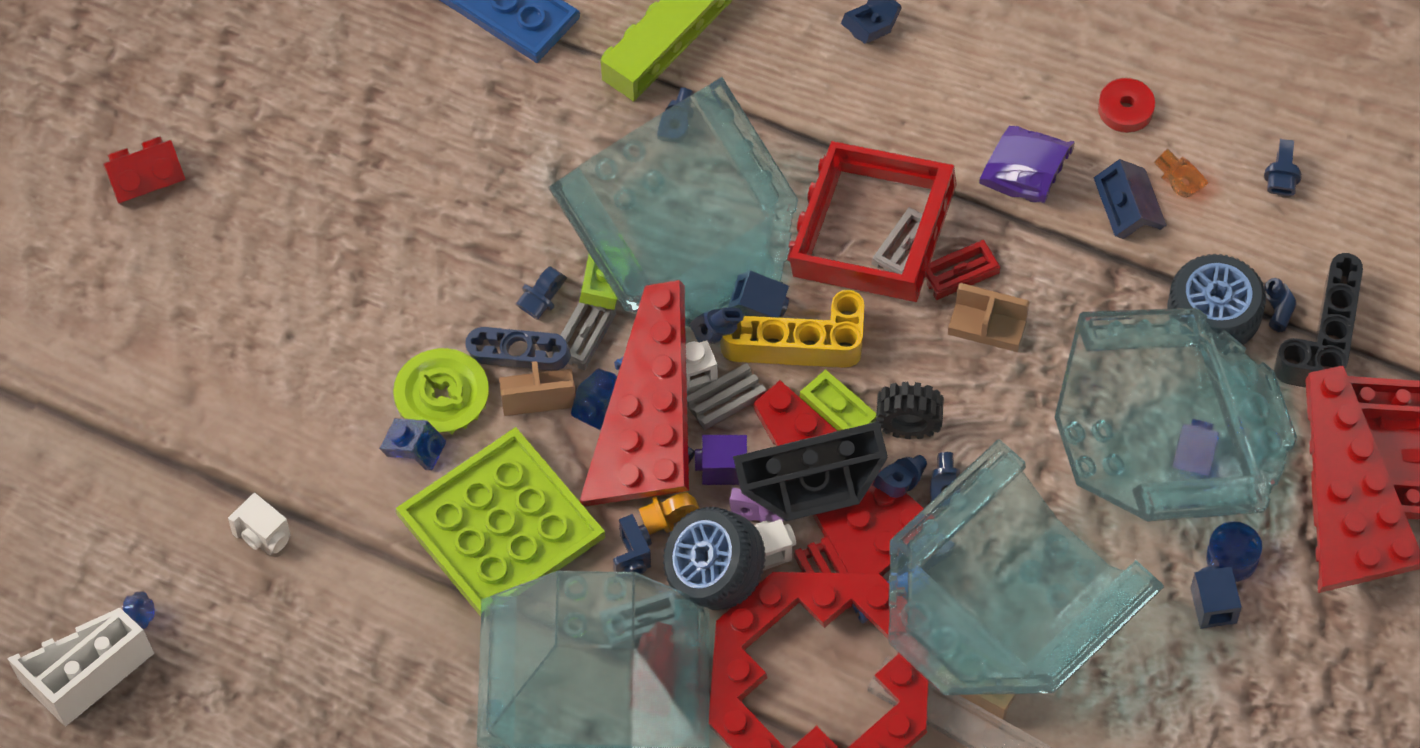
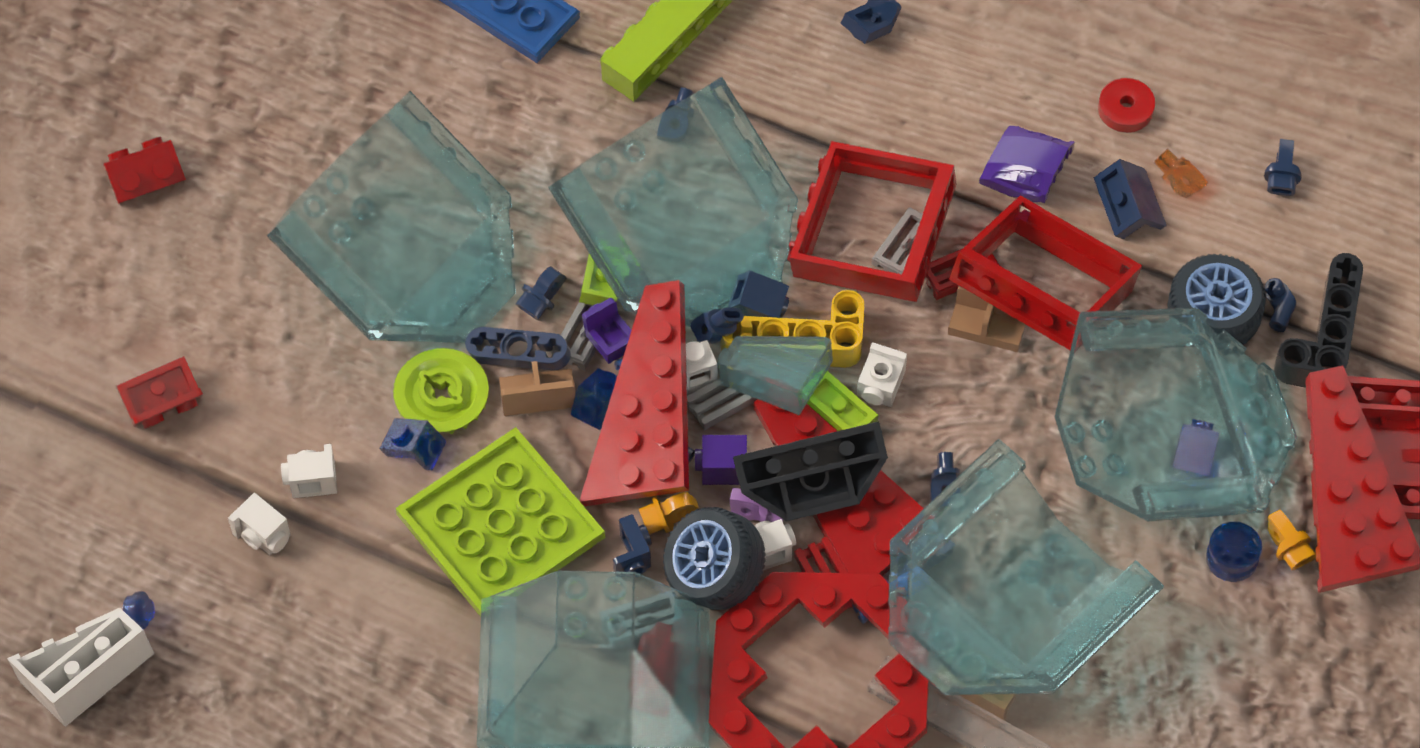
(160, 392): none -> red bracket
(310, 473): none -> white brick
(405, 232): none -> clear light blue windscreen
(606, 329): none -> dark purple bracket
(776, 368): none -> clear light blue slope
(881, 375): none -> white brick
(900, 476): dark blue piece -> none
(910, 410): black tyre -> none
(1022, 299): none -> red window
(1215, 597): dark blue brick -> none
(1292, 545): none -> light orange piece

